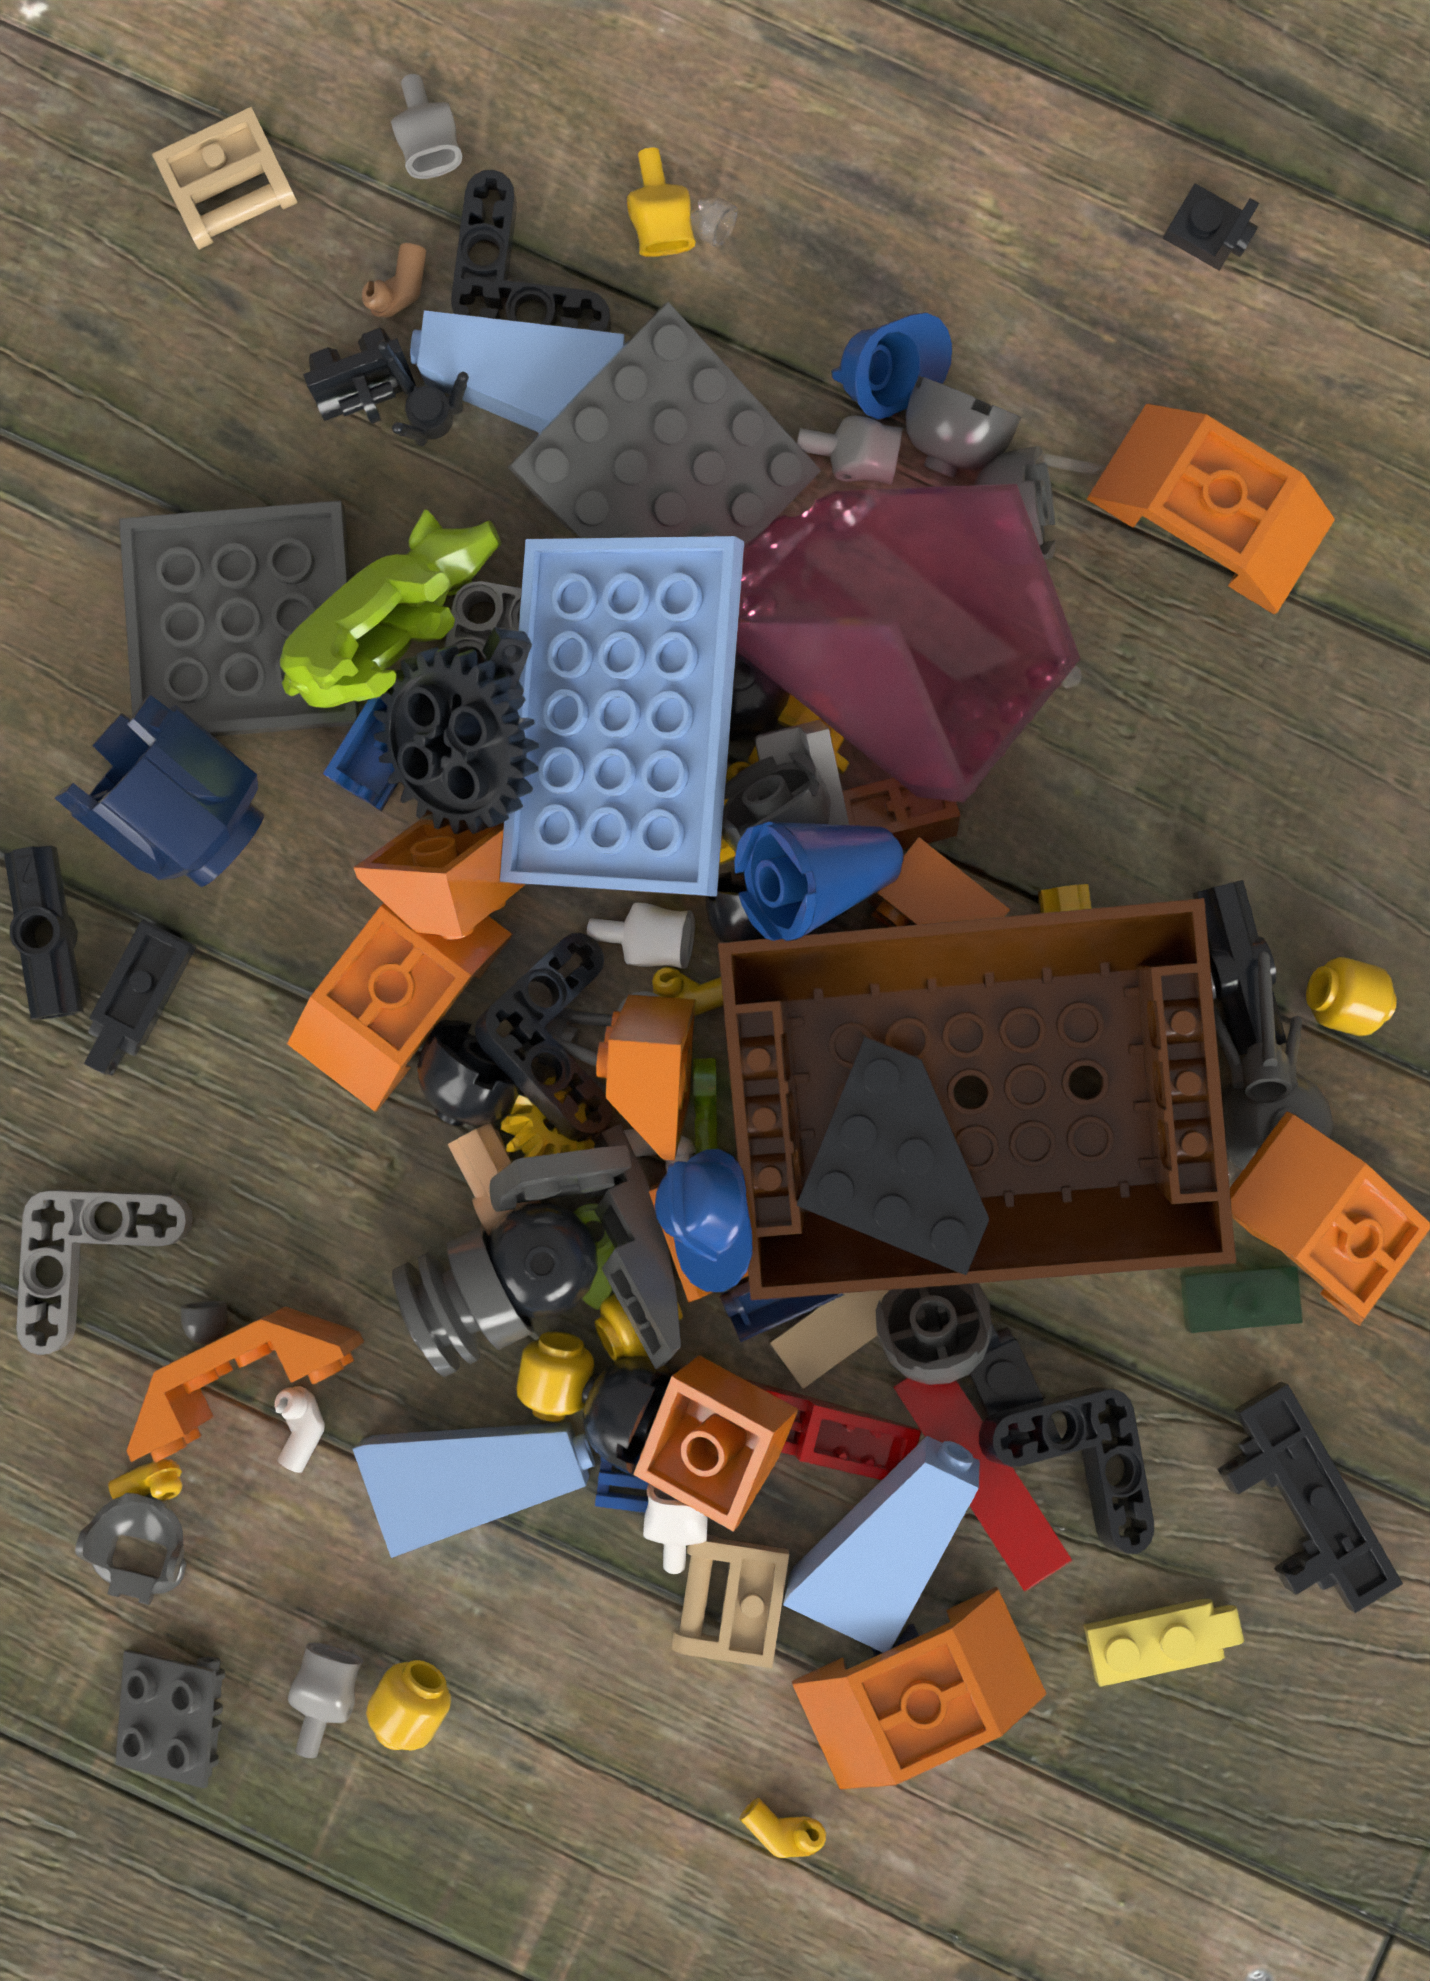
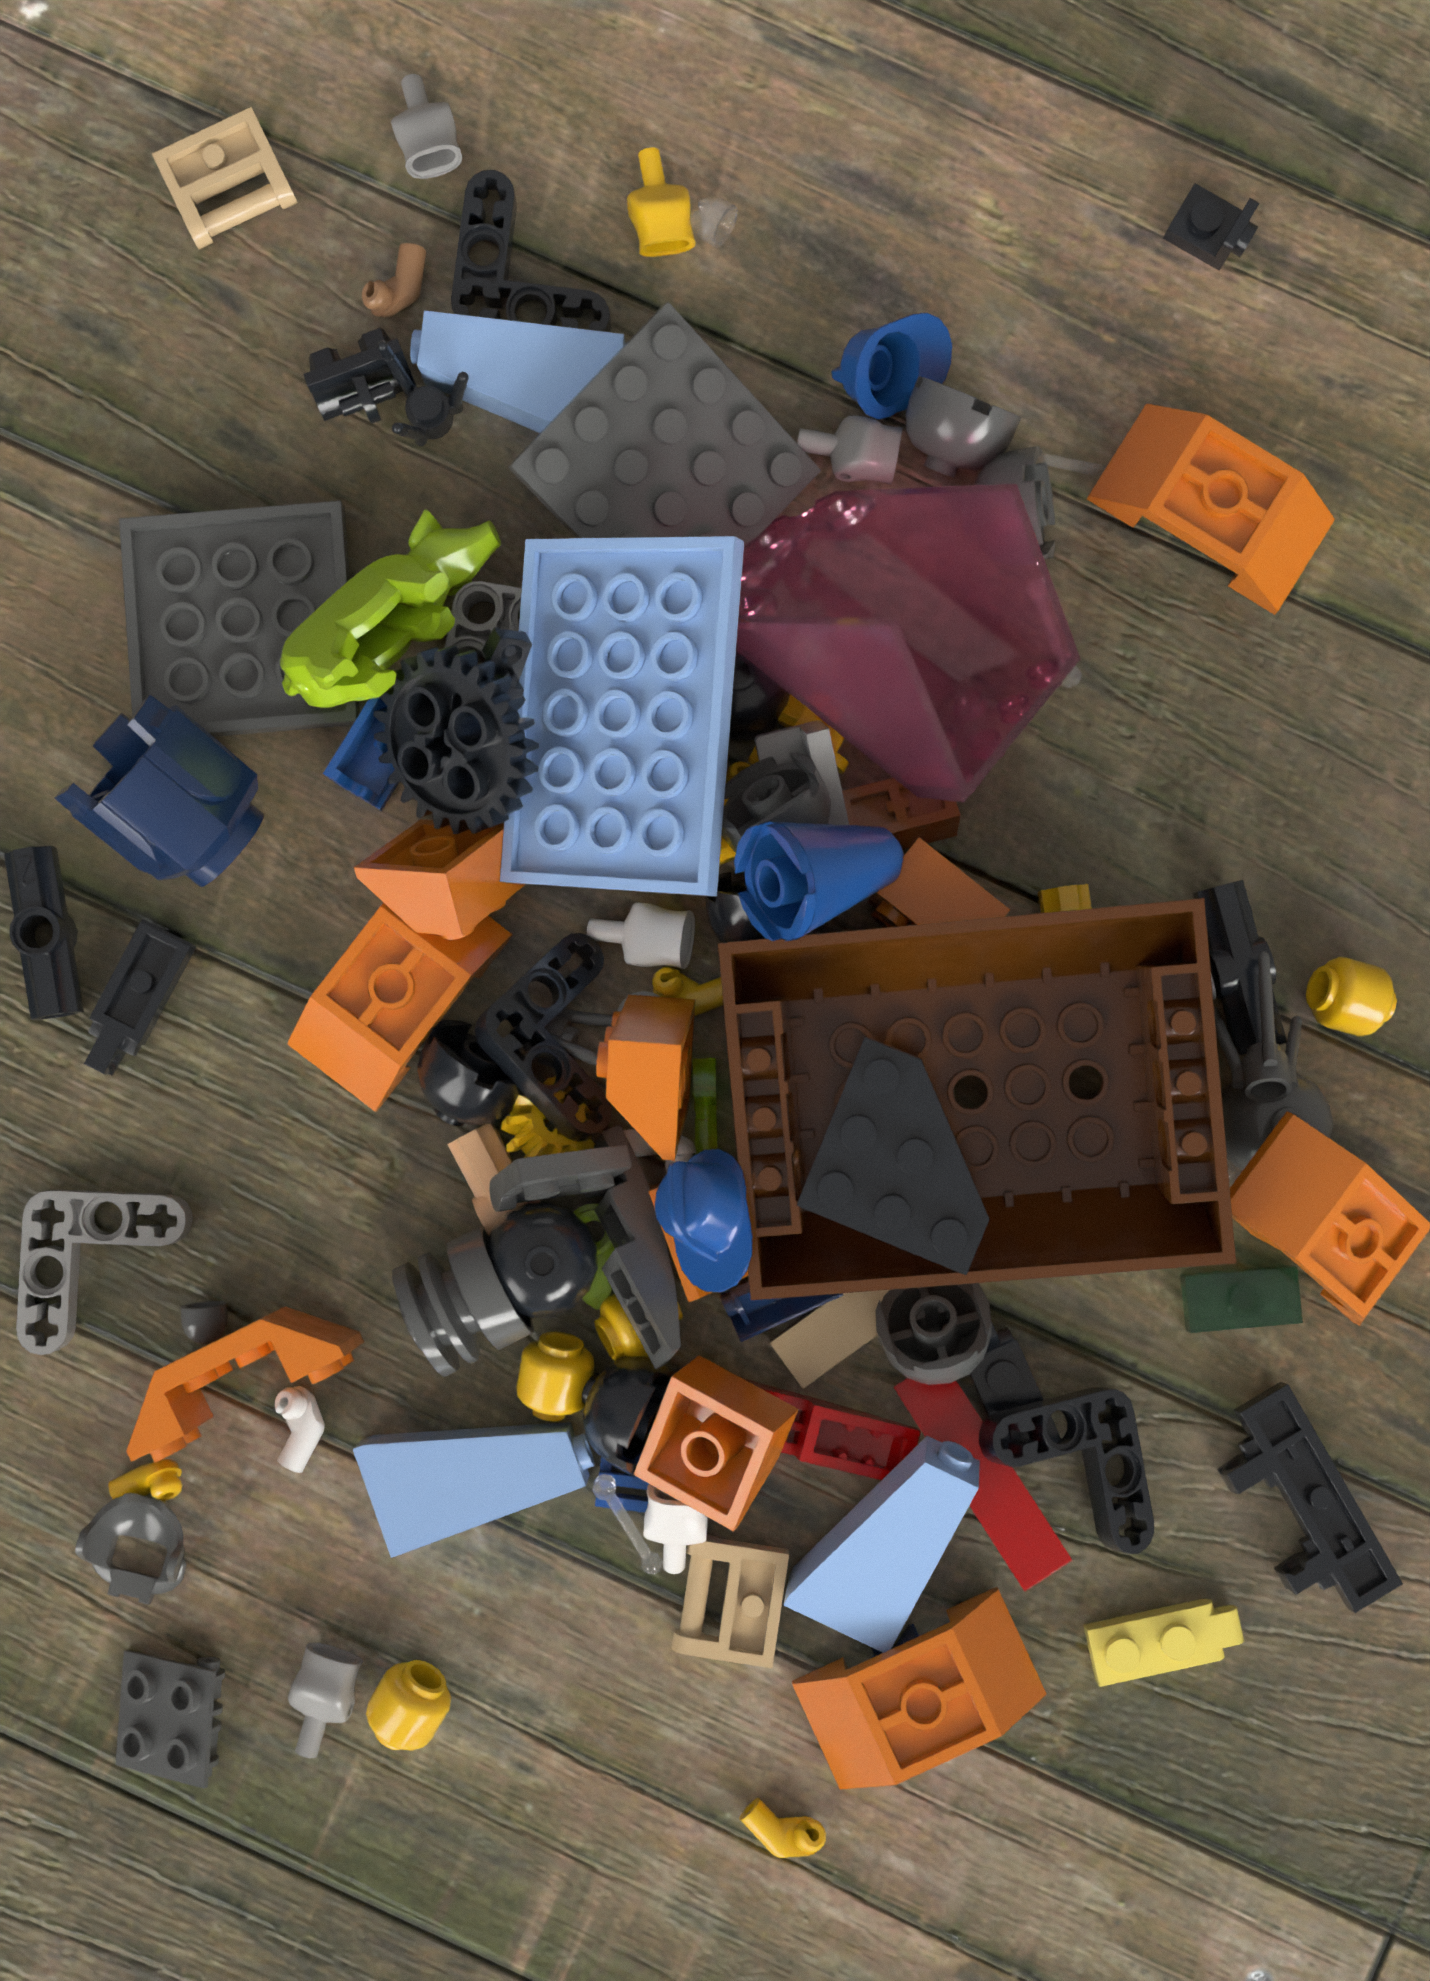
(604, 1489): none -> clear hinge

